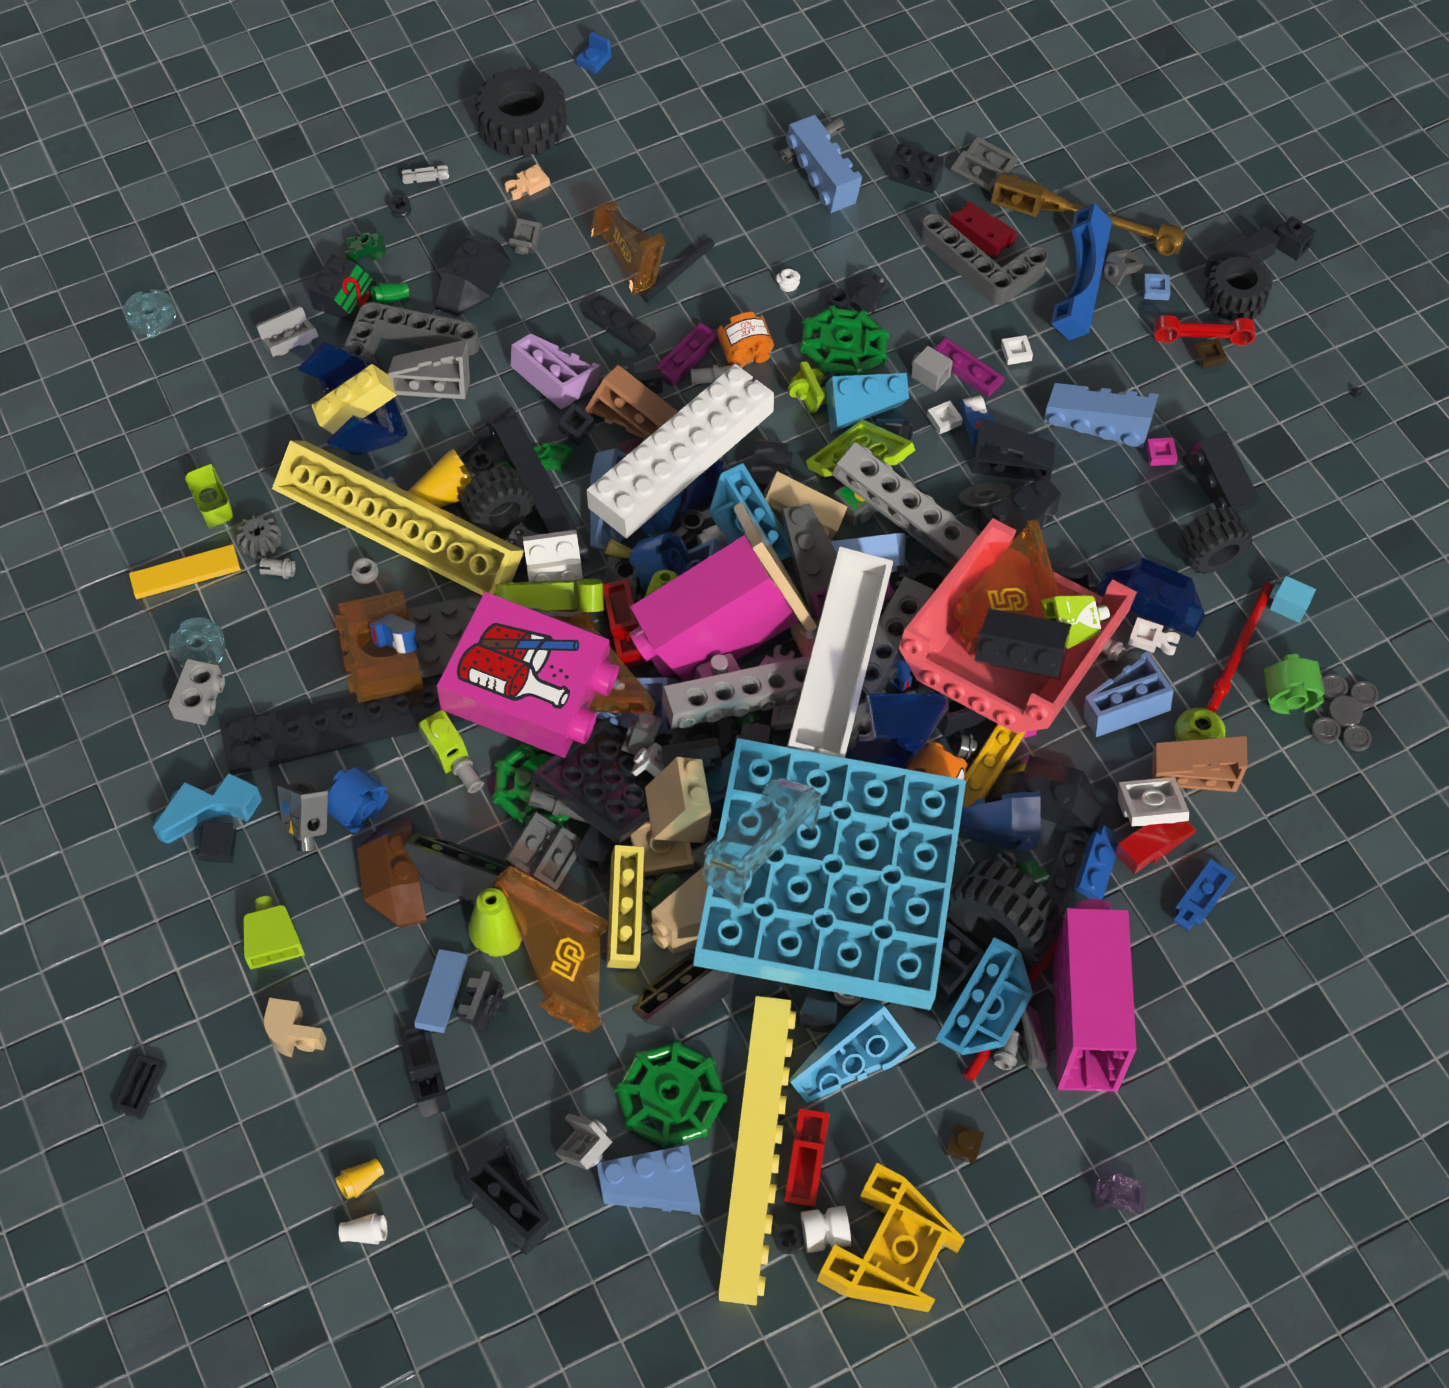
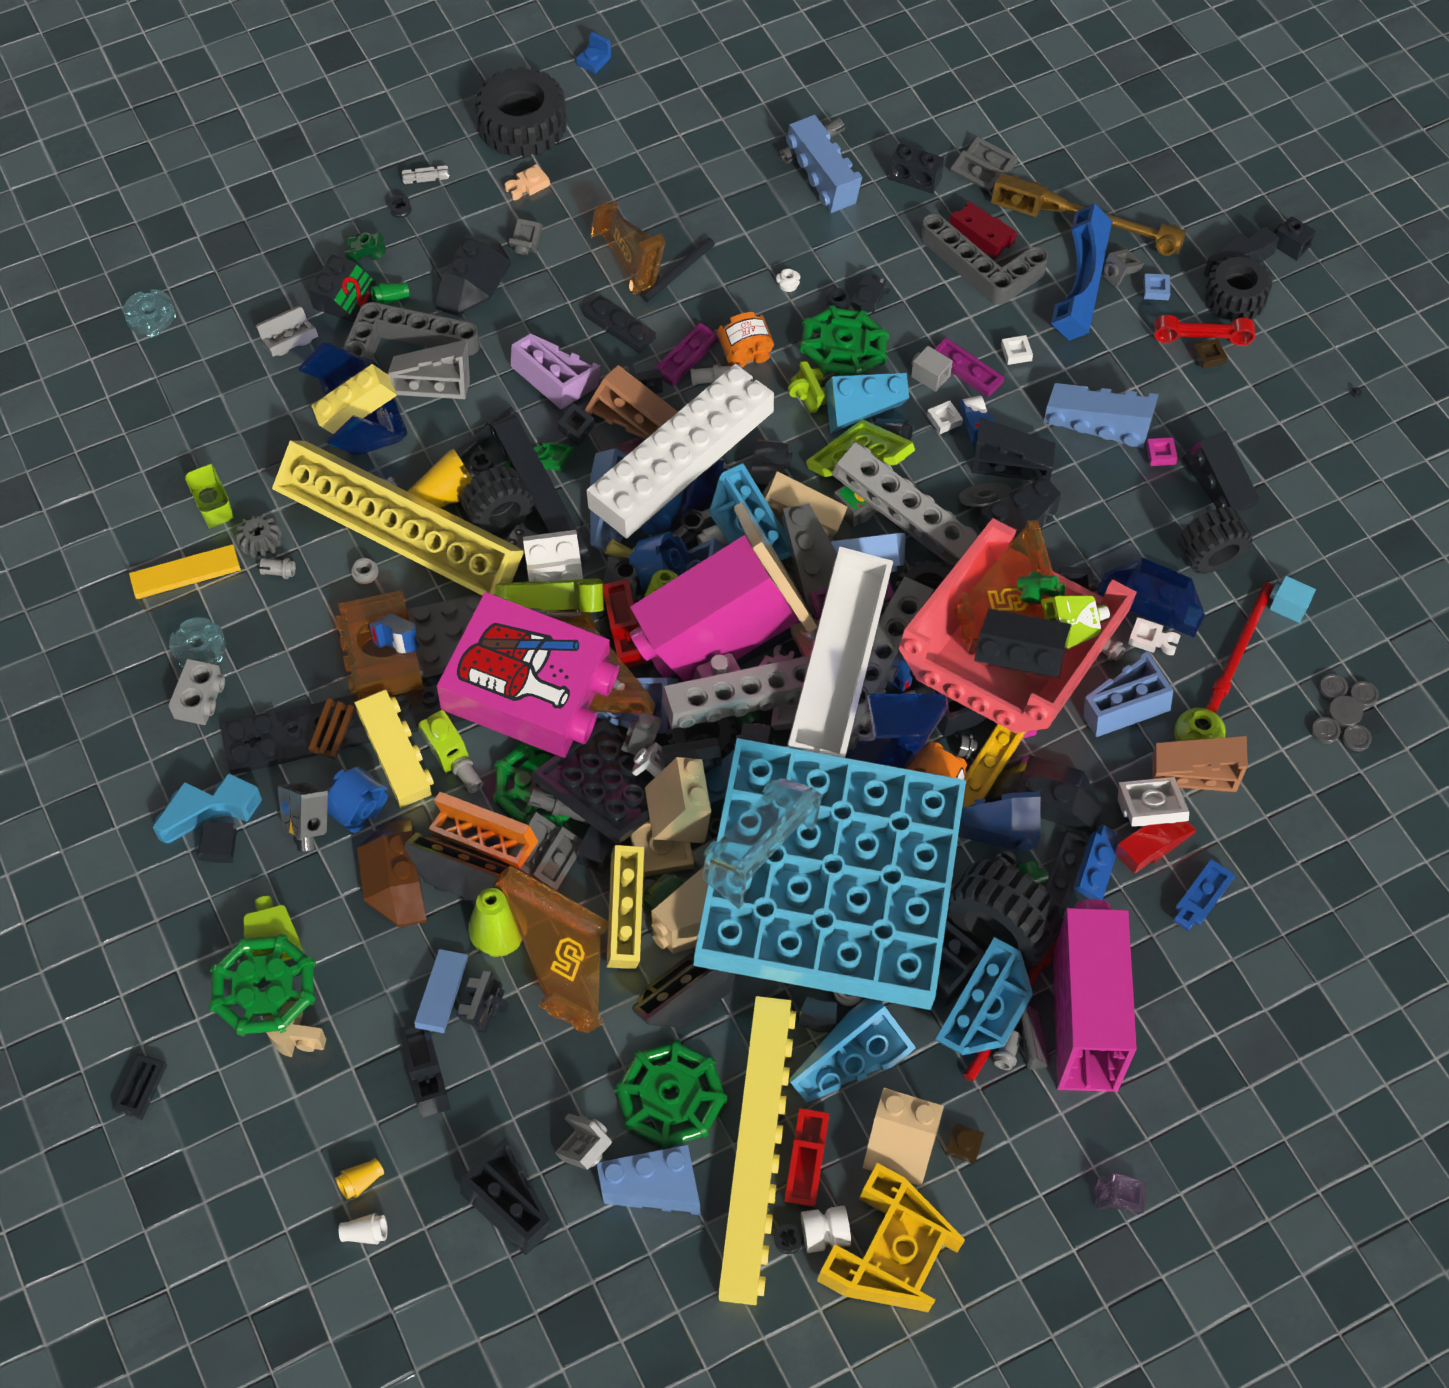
(252, 972): none -> green plate
(339, 706): none -> reddish brown tile
(393, 748): none -> light yellow brick
(483, 820): none -> orange fence
(903, 1135): none -> tan slope
(1037, 585): none -> green plate
(1294, 684): bright green brick -> none

